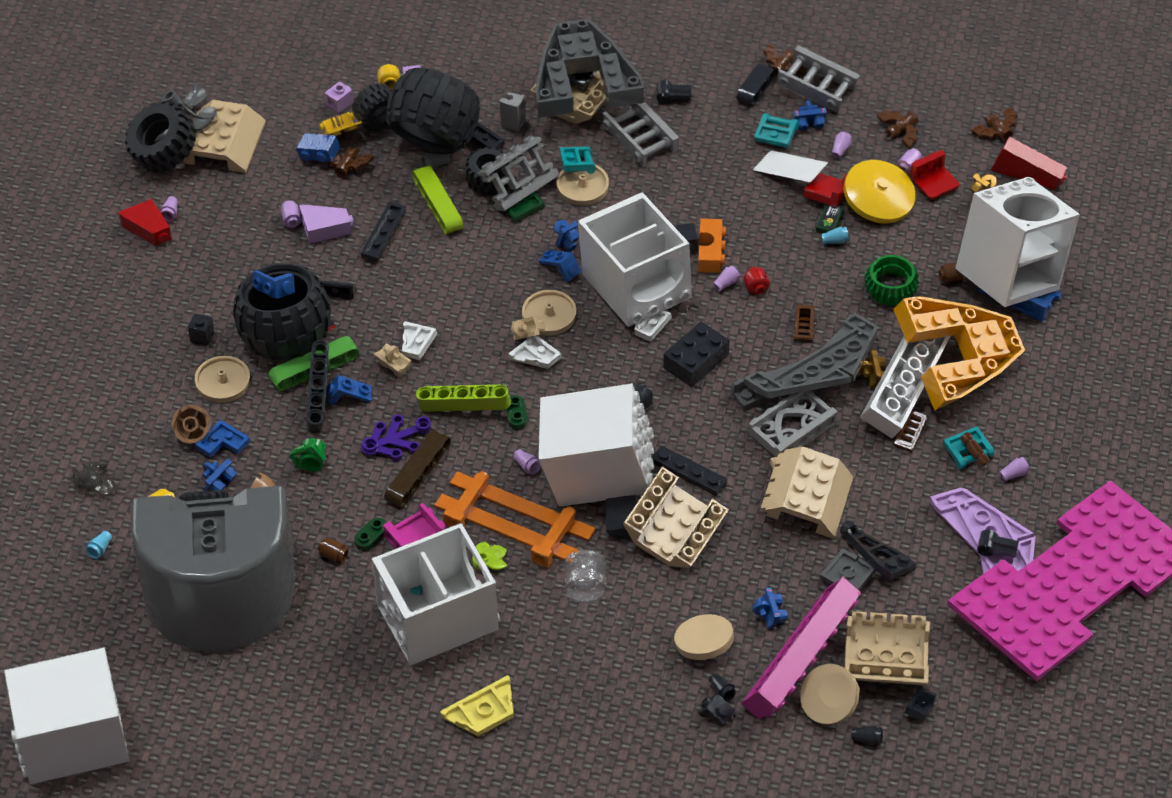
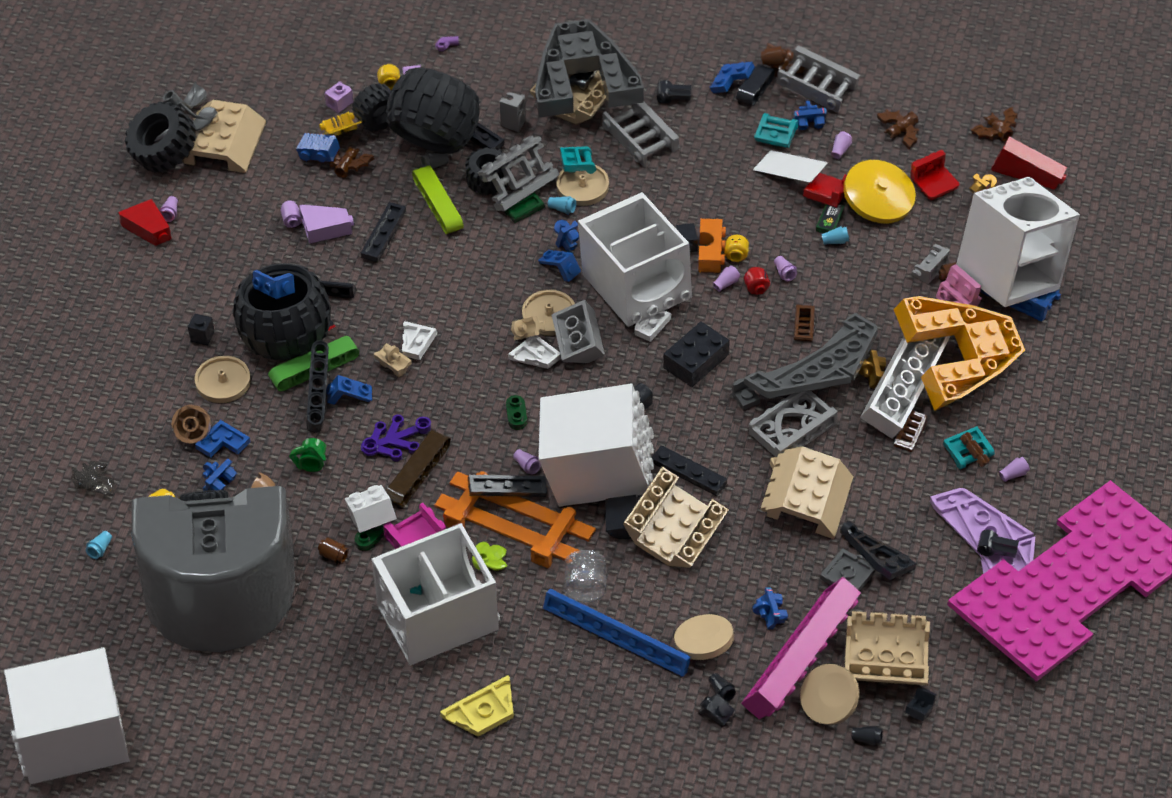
(370, 508): none -> white brick
(444, 42): none -> medium lavender arm
(463, 398): lime beam -> none
(507, 485): none -> black plate
(563, 204): none -> medium azure cone
(578, 333): none -> light grey slope
(616, 632): none -> blue plate
(729, 73): none -> blue plate
(736, 248): none -> yellow head
(774, 56): none -> reddish brown brick
(785, 269): none -> lavender cone
(891, 265): green gear -> none
(907, 159): lavender brick -> none
(931, 264): none -> light grey hinge
(959, 288): none -> bright pink brick

